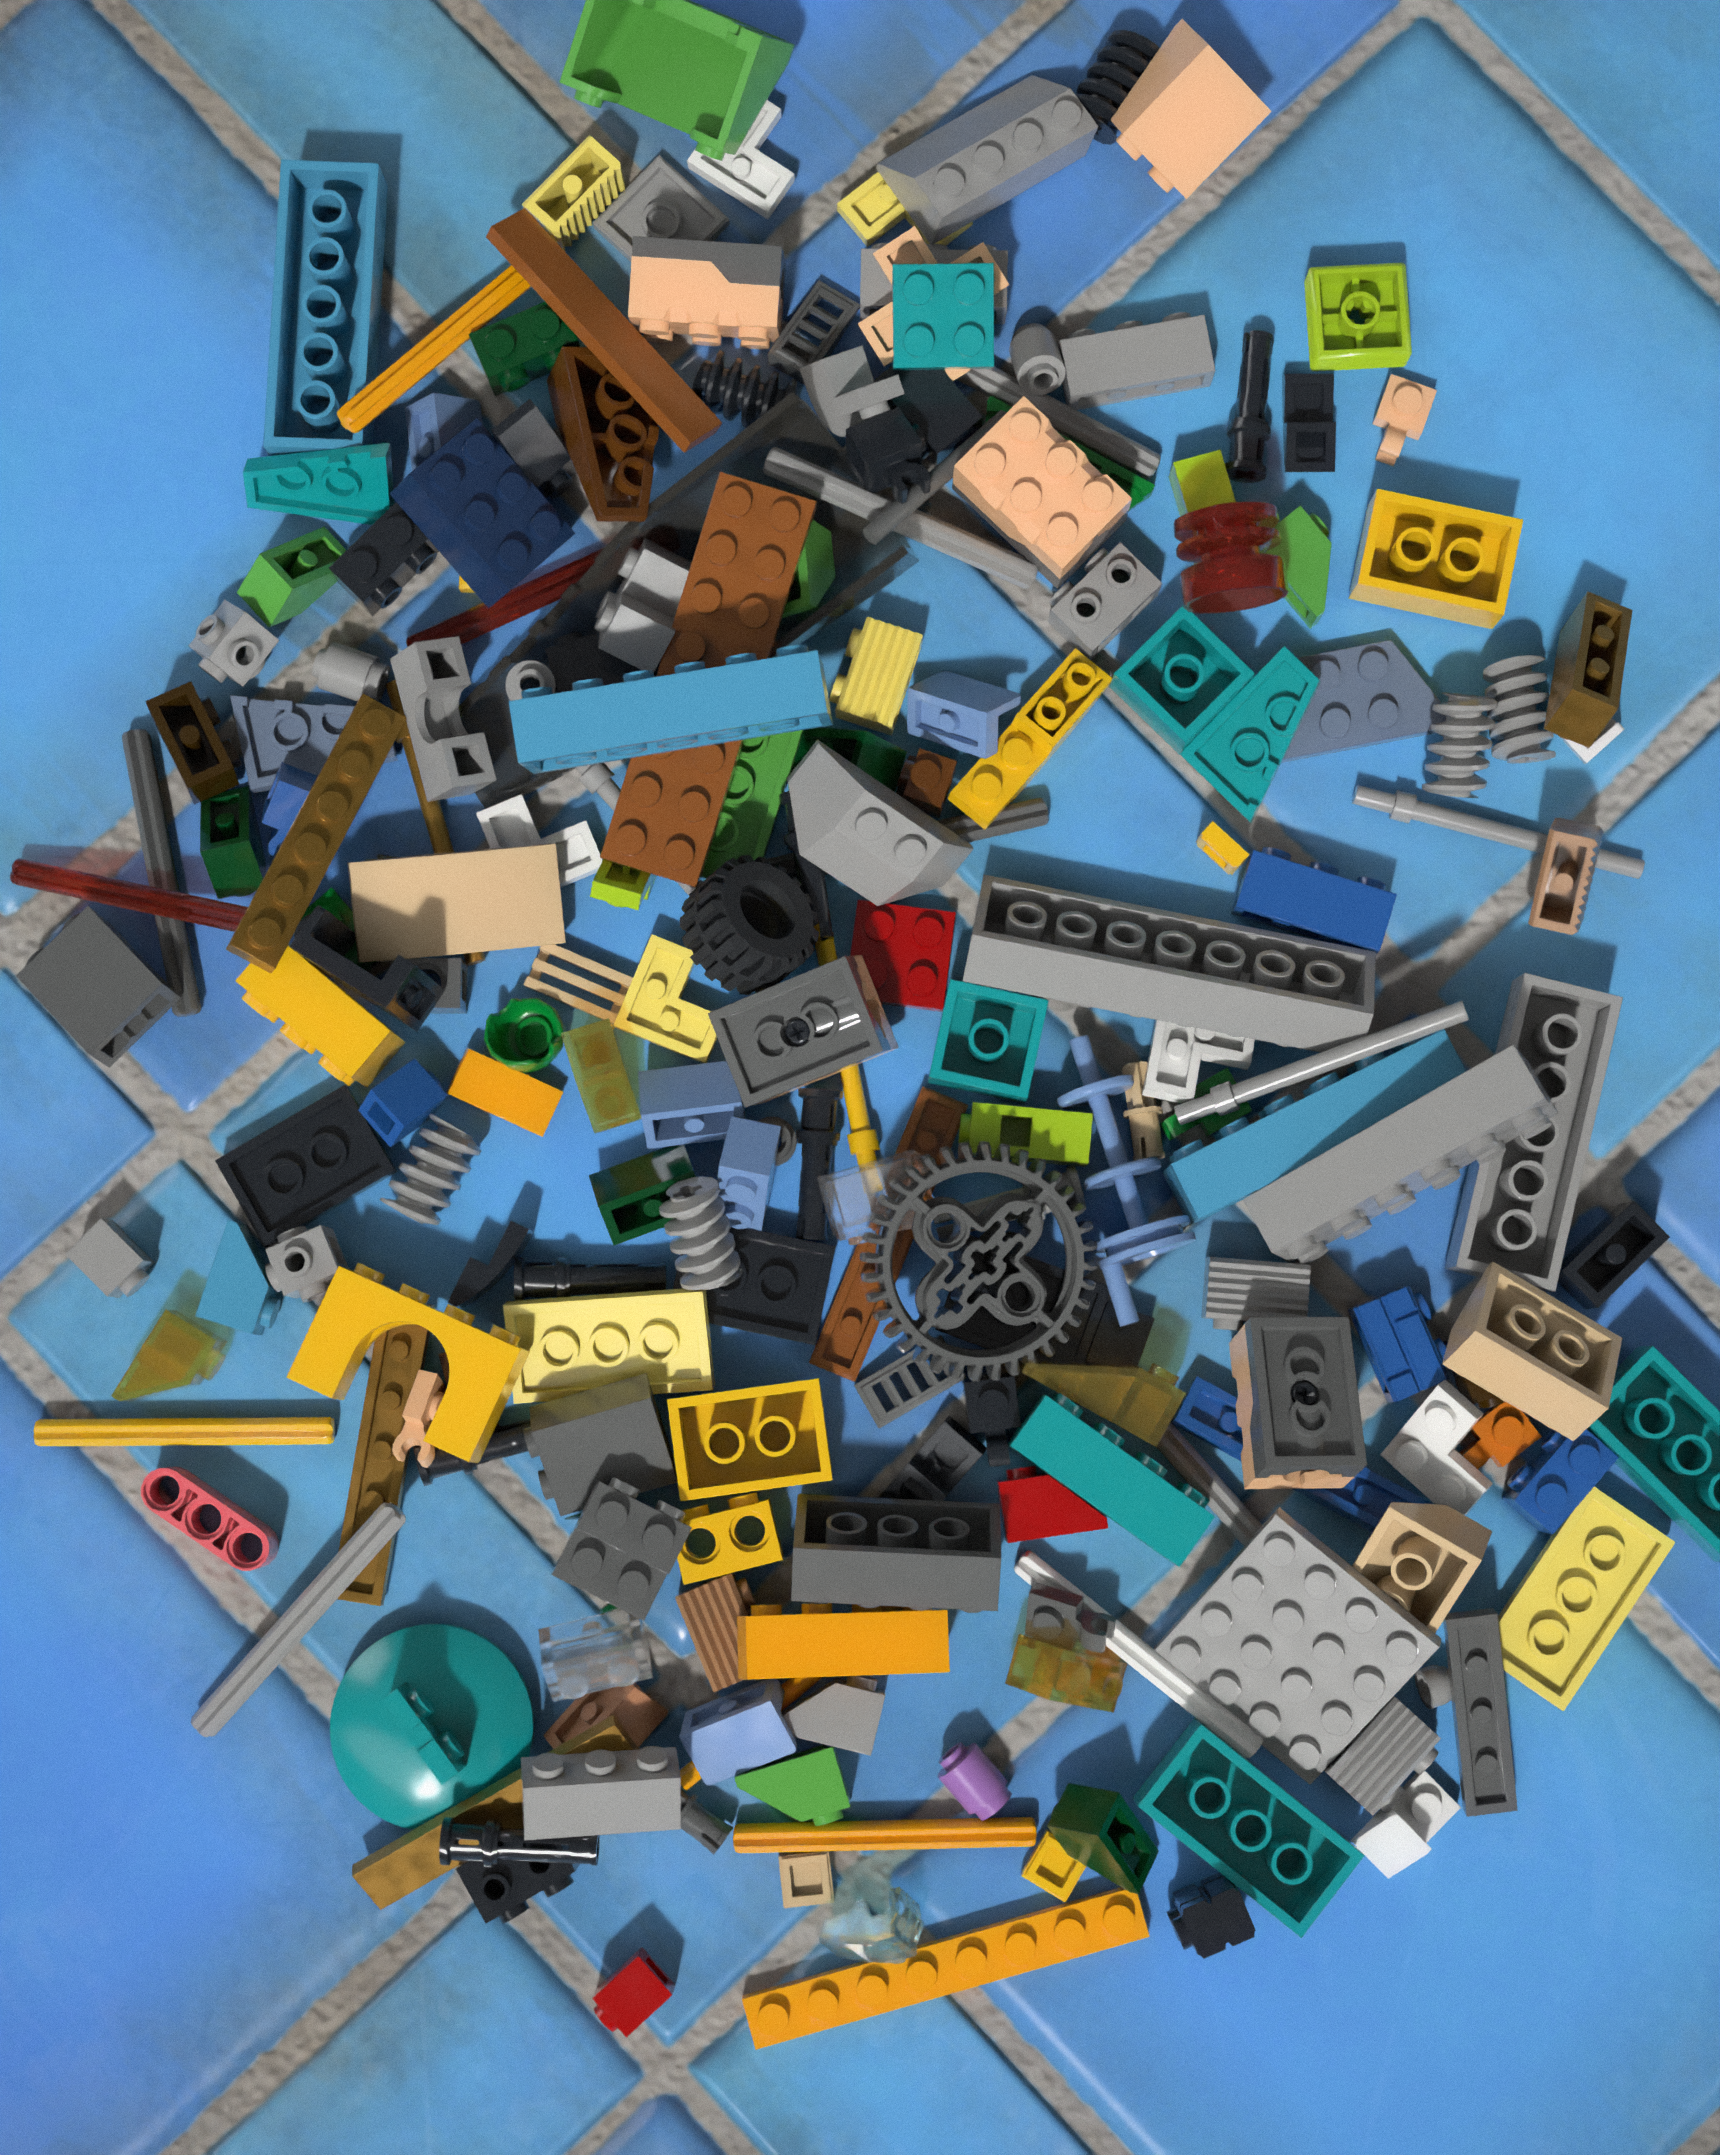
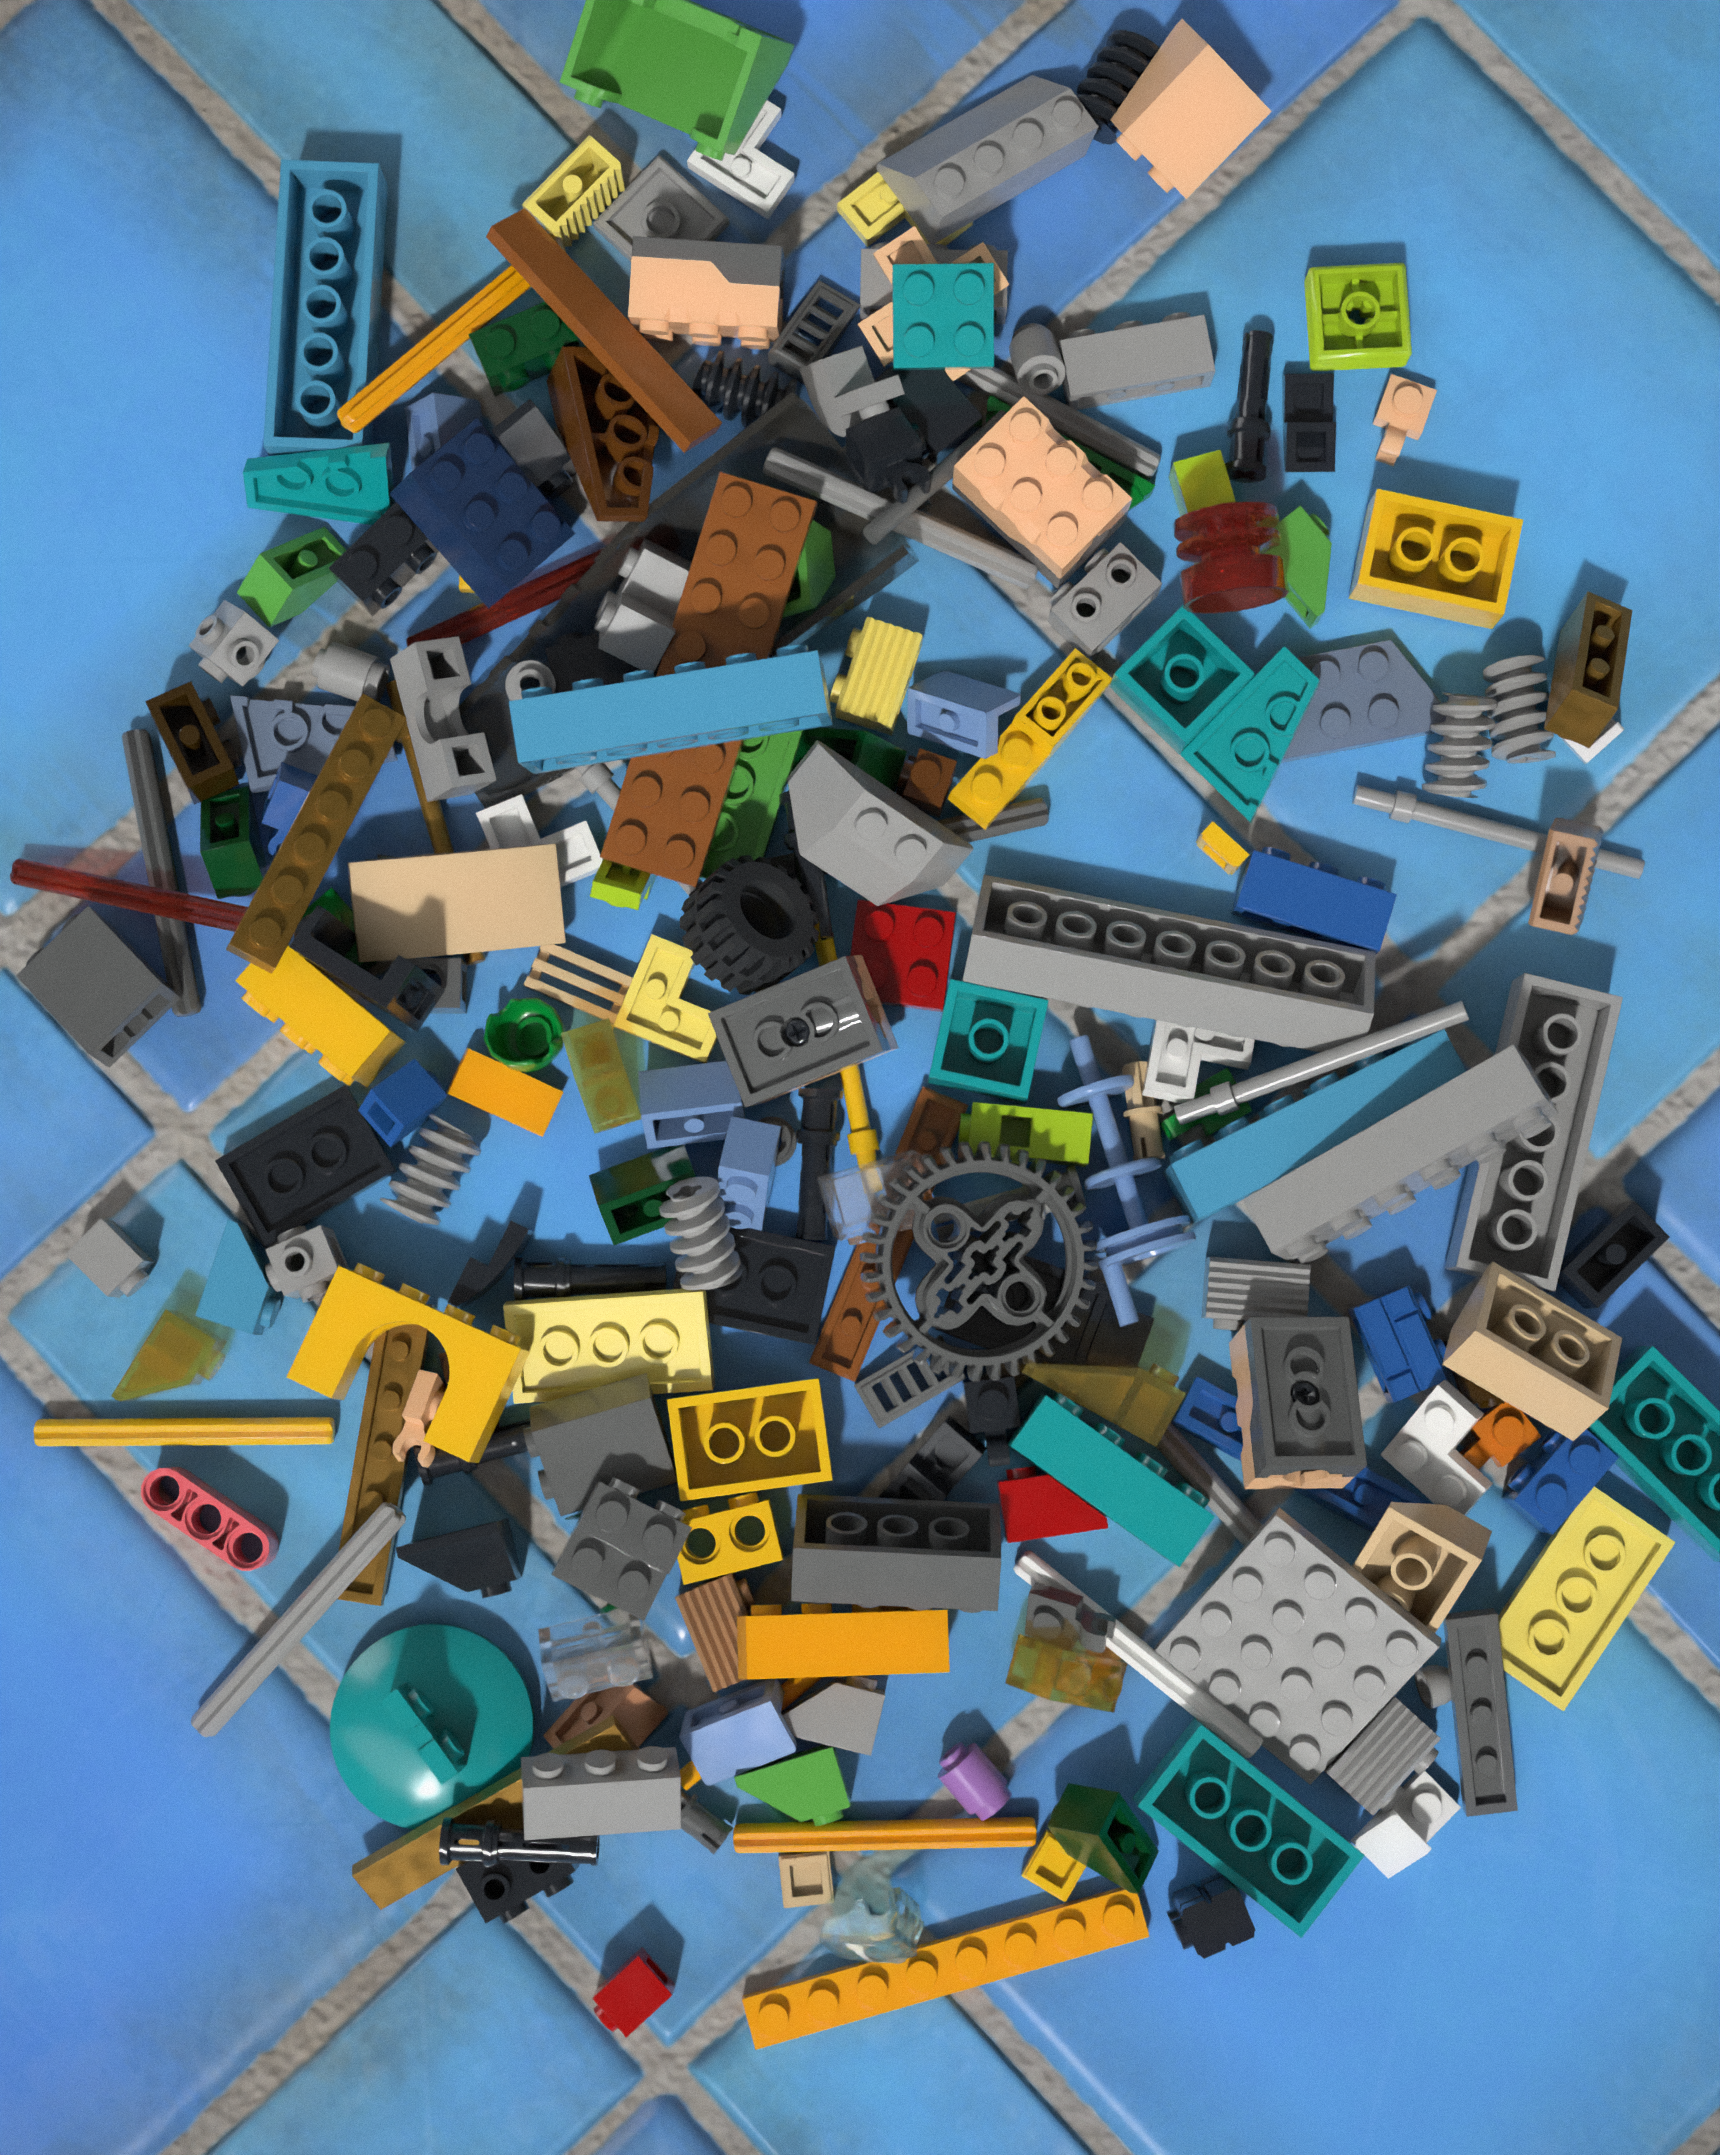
(469, 1558): none -> black slope

